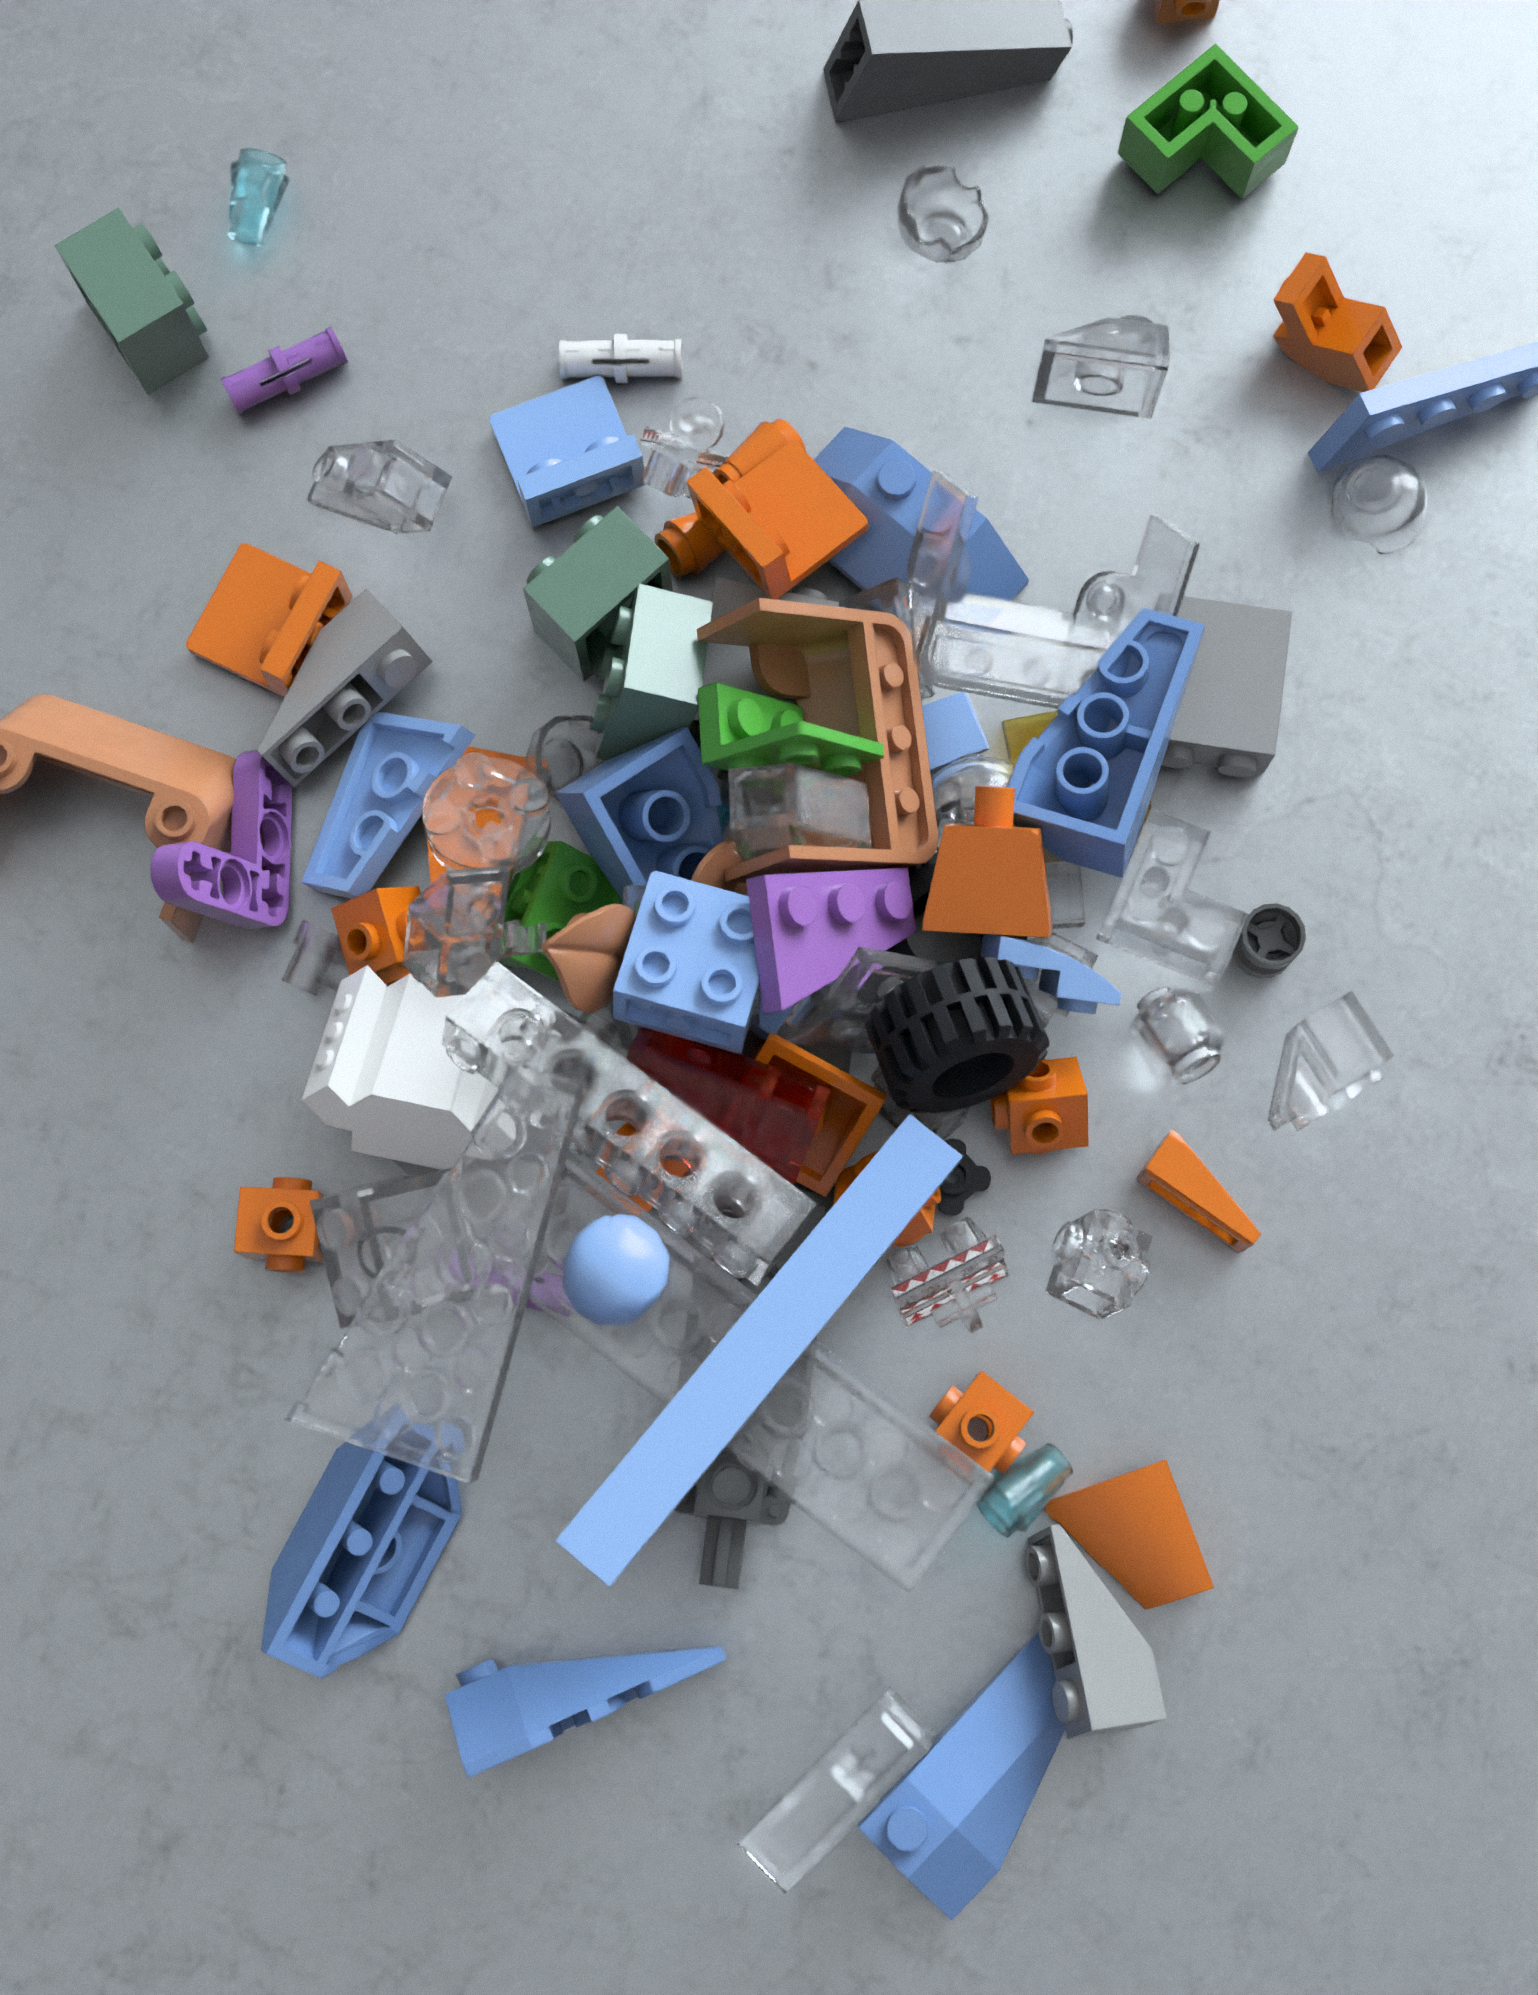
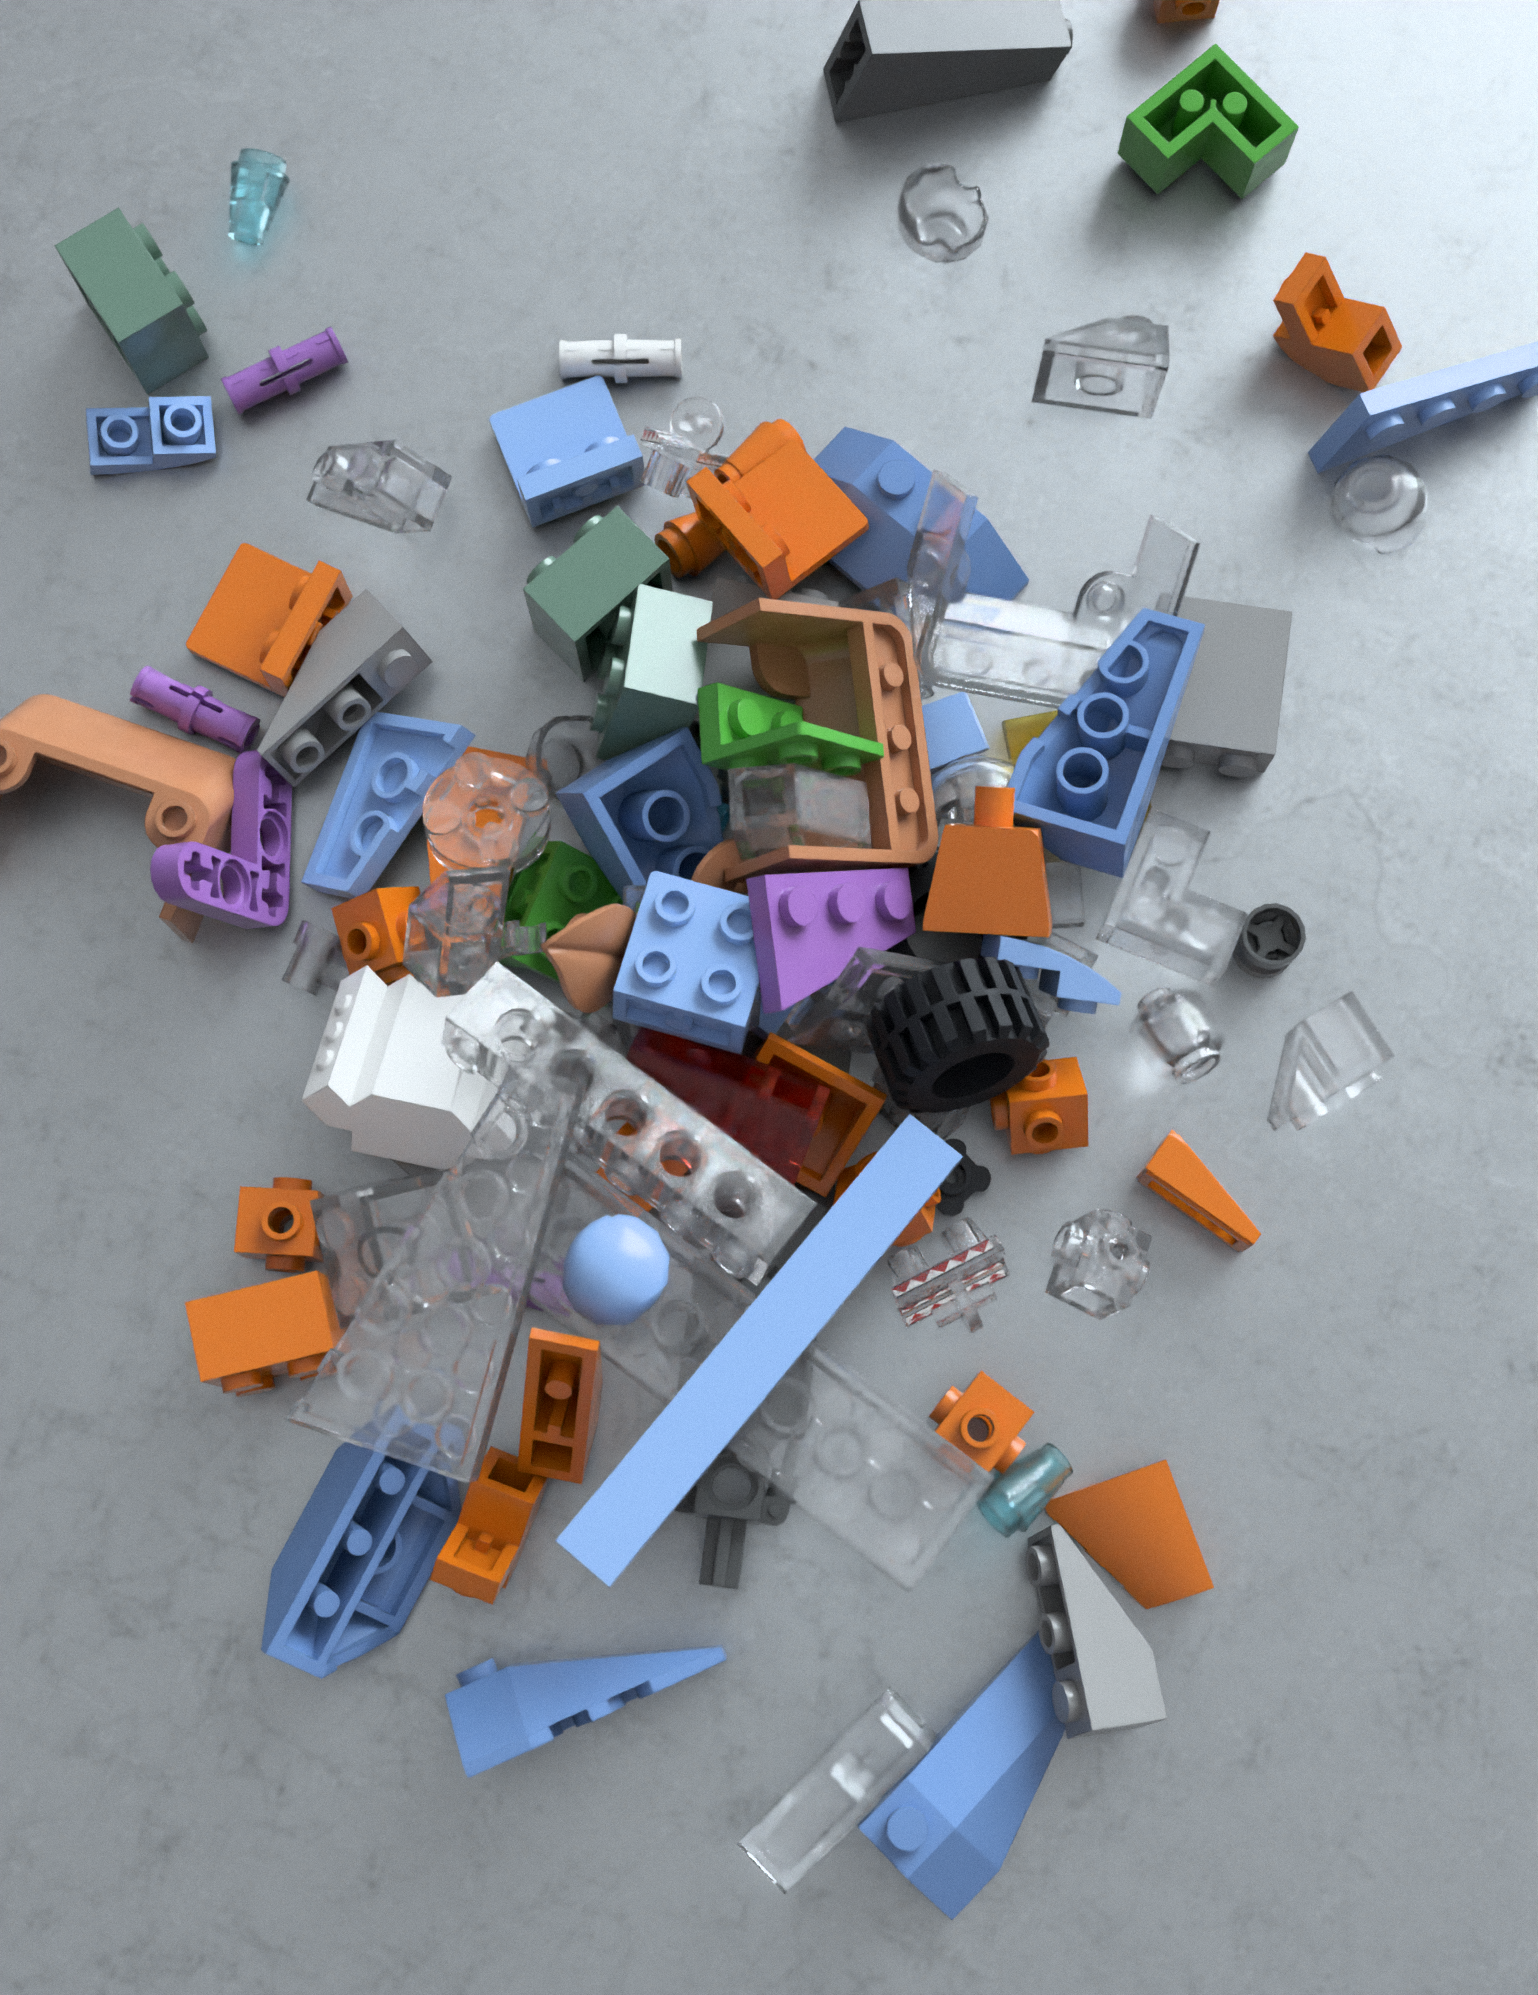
(151, 437): none -> light blue slope
(194, 709): none -> medium lavender pin
(264, 1333): none -> orange brick
(490, 1529): none -> orange brick
(559, 1405): none -> orange slope

